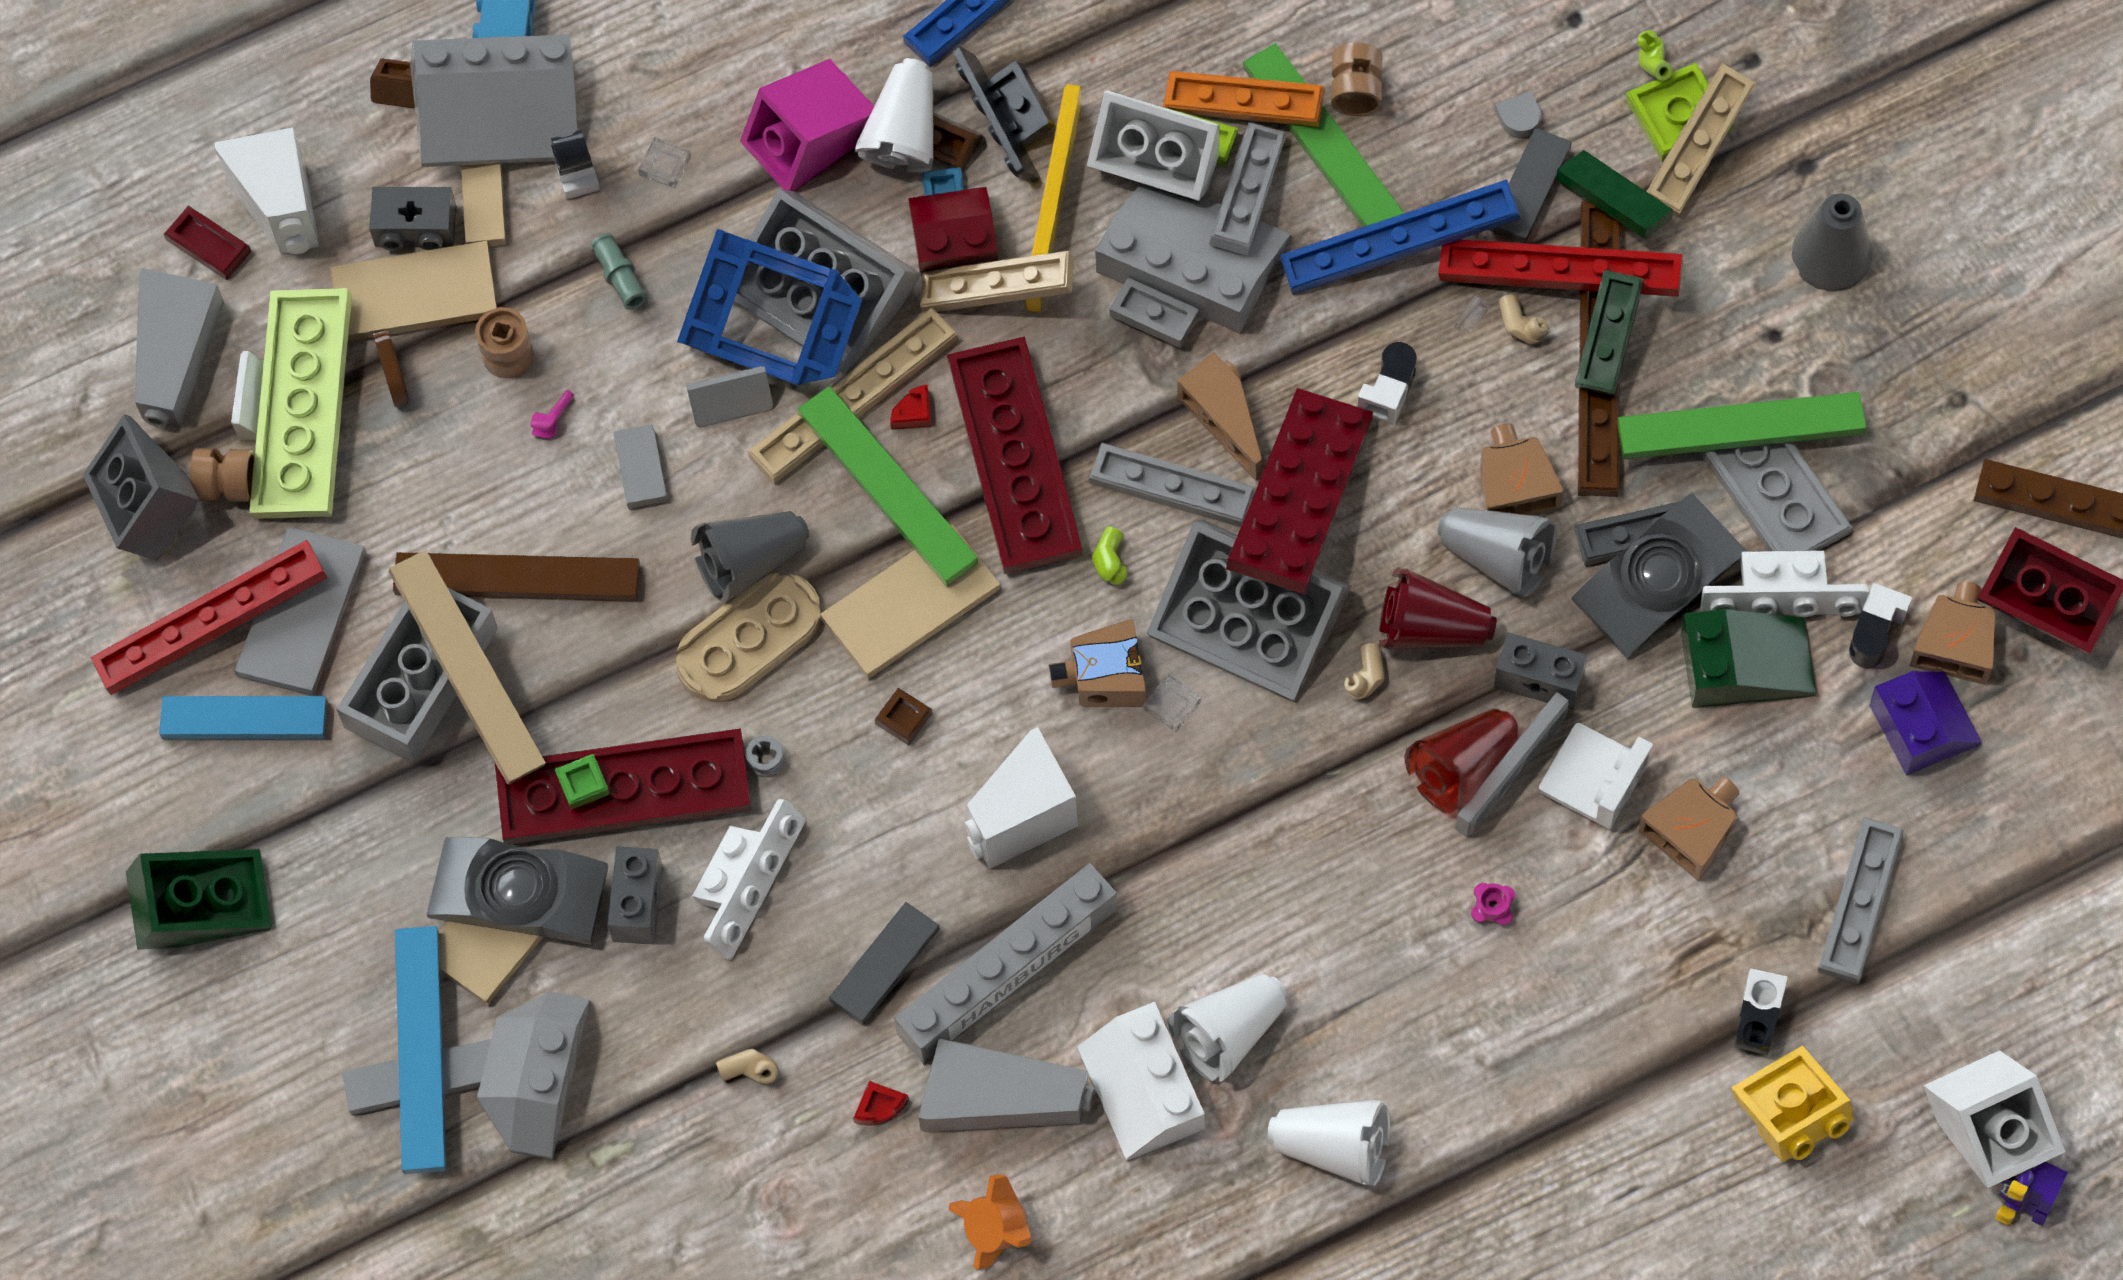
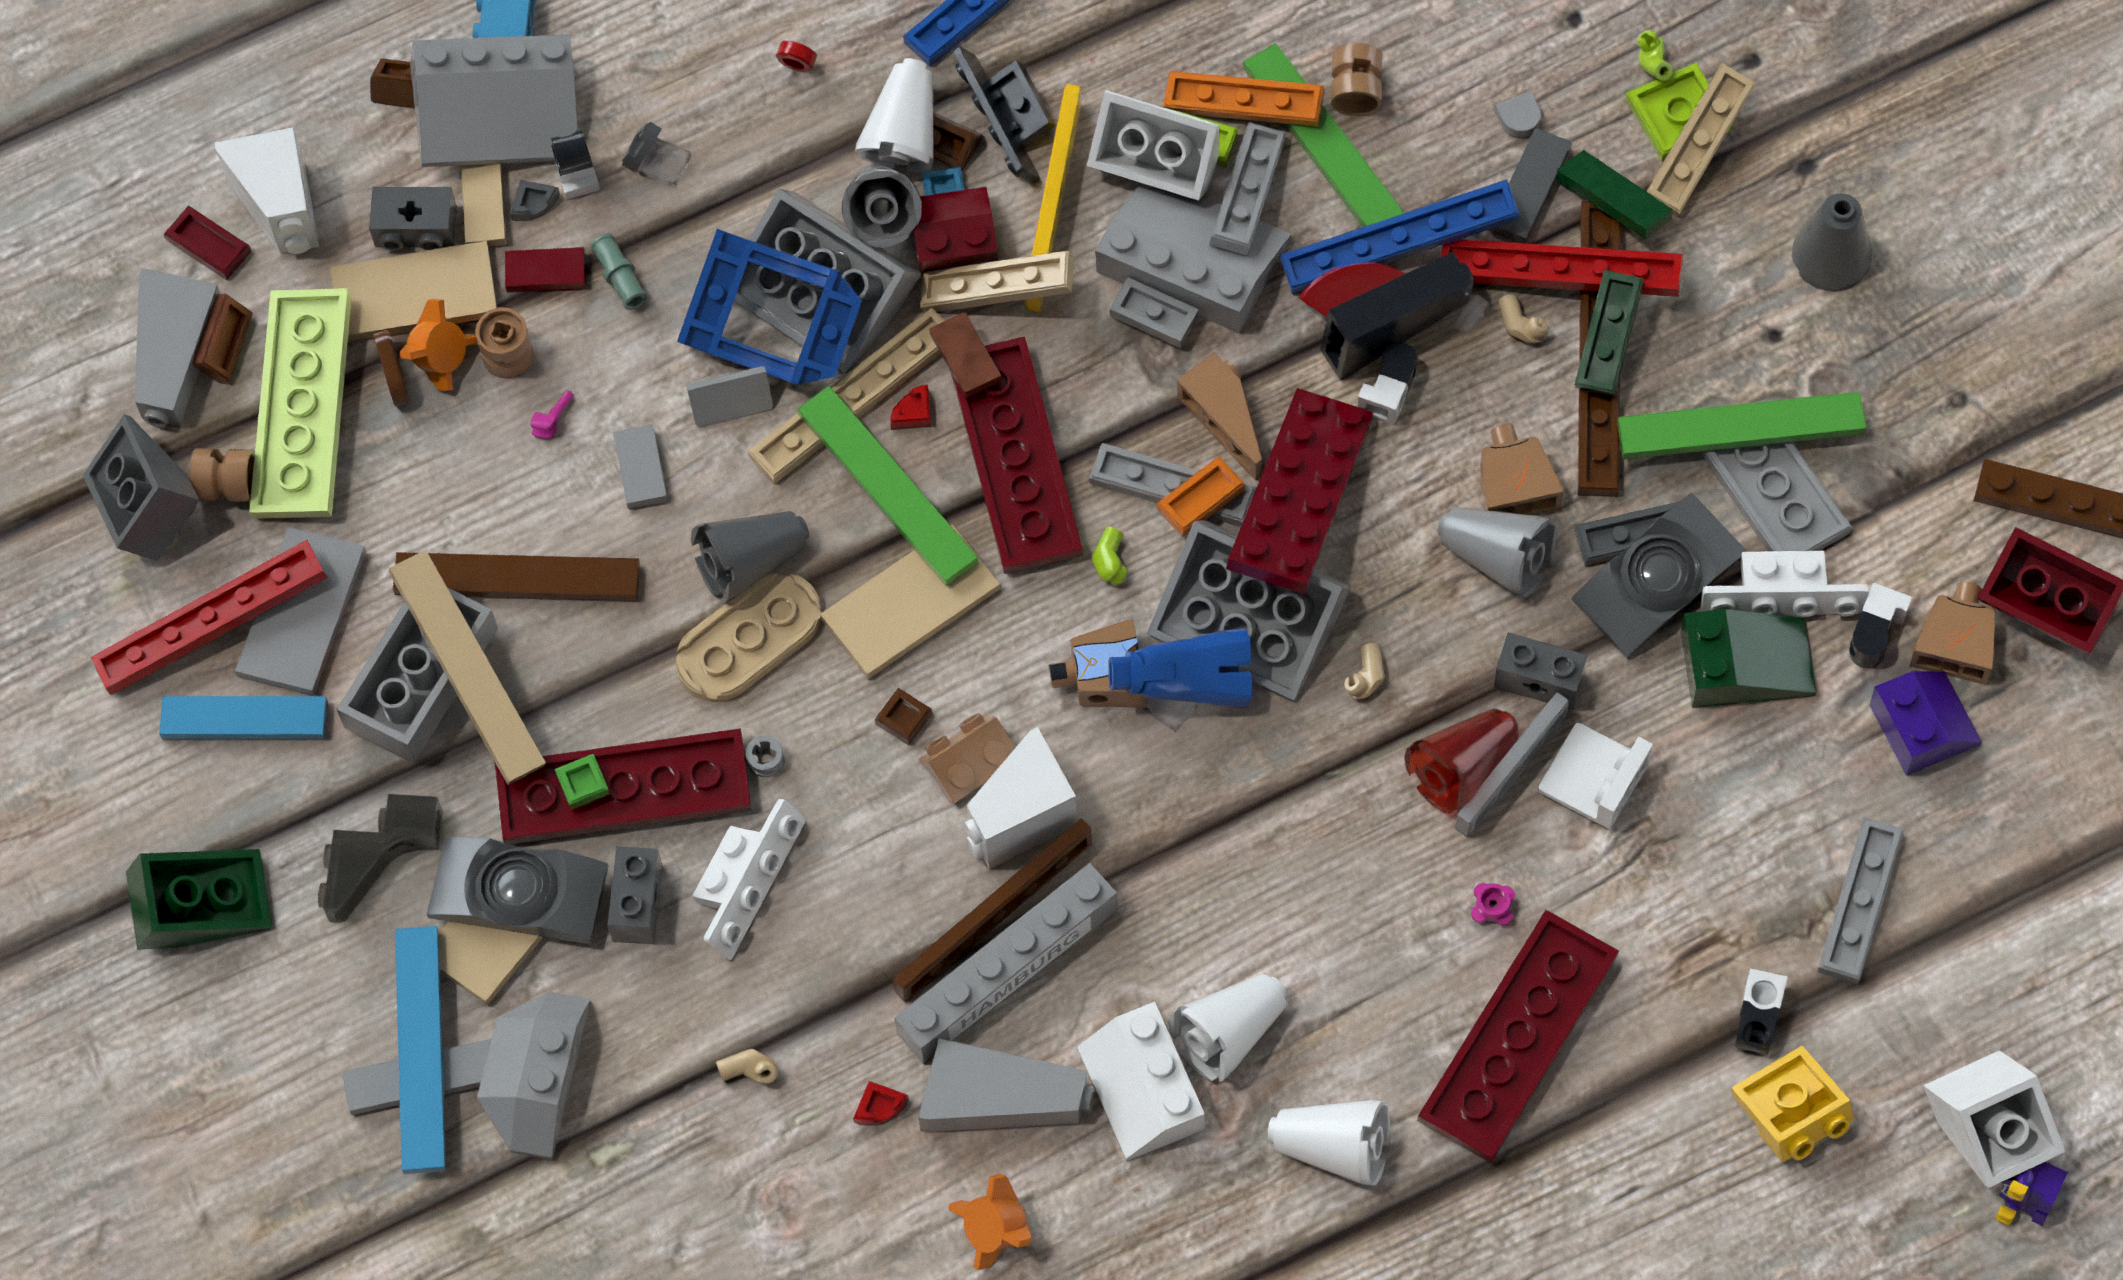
(222, 338): none -> copper tile
(247, 396): white slope -> none
(360, 857): none -> clear smoke arch
(437, 345): none -> orange piece
(533, 200): none -> dark grey tile
(545, 269): none -> dark red tile
(640, 145): none -> dark grey tile
(796, 56): none -> red tile
(805, 123): dark pink slope -> none
(881, 206): none -> light grey cone
(884, 963): dark grey tile -> none
(965, 355): none -> copper tile
(968, 756): none -> medium nougat bracket
(993, 910): none -> reddish brown tile
(1189, 670): none -> blue piece
(1200, 496): none -> orange tile
(1345, 284): none -> red tile
(1393, 313): none -> black slope
(1432, 616): dark red cone -> none
(1518, 1036): none -> dark red plate
(1692, 823): medium nougat torso -> none

